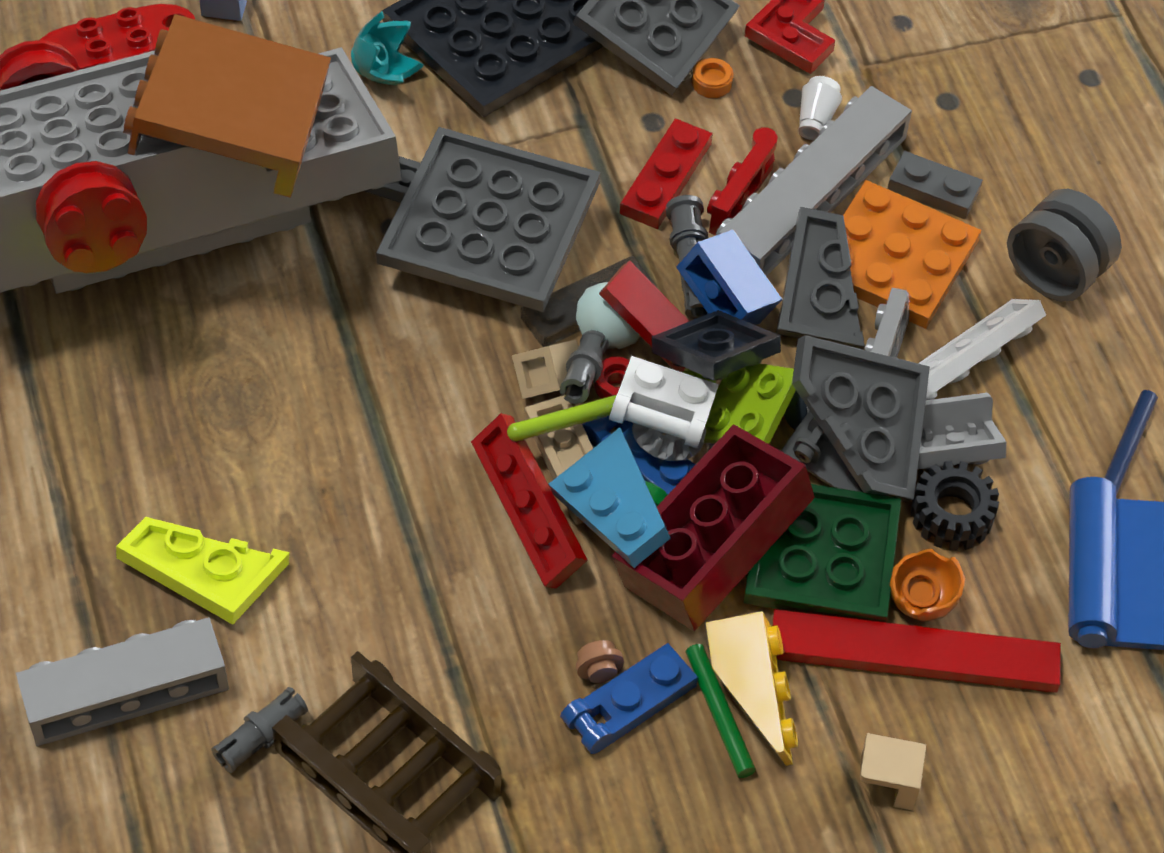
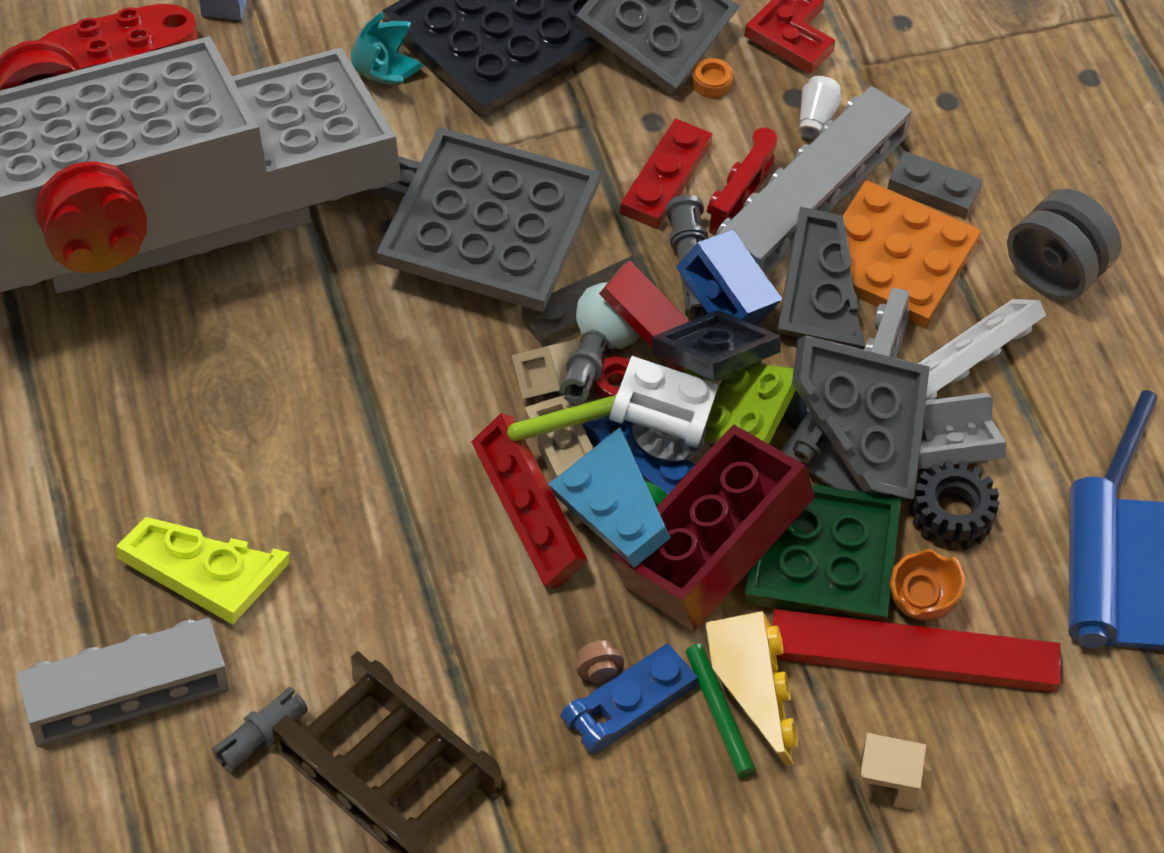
(230, 97): dark orange panel -> none

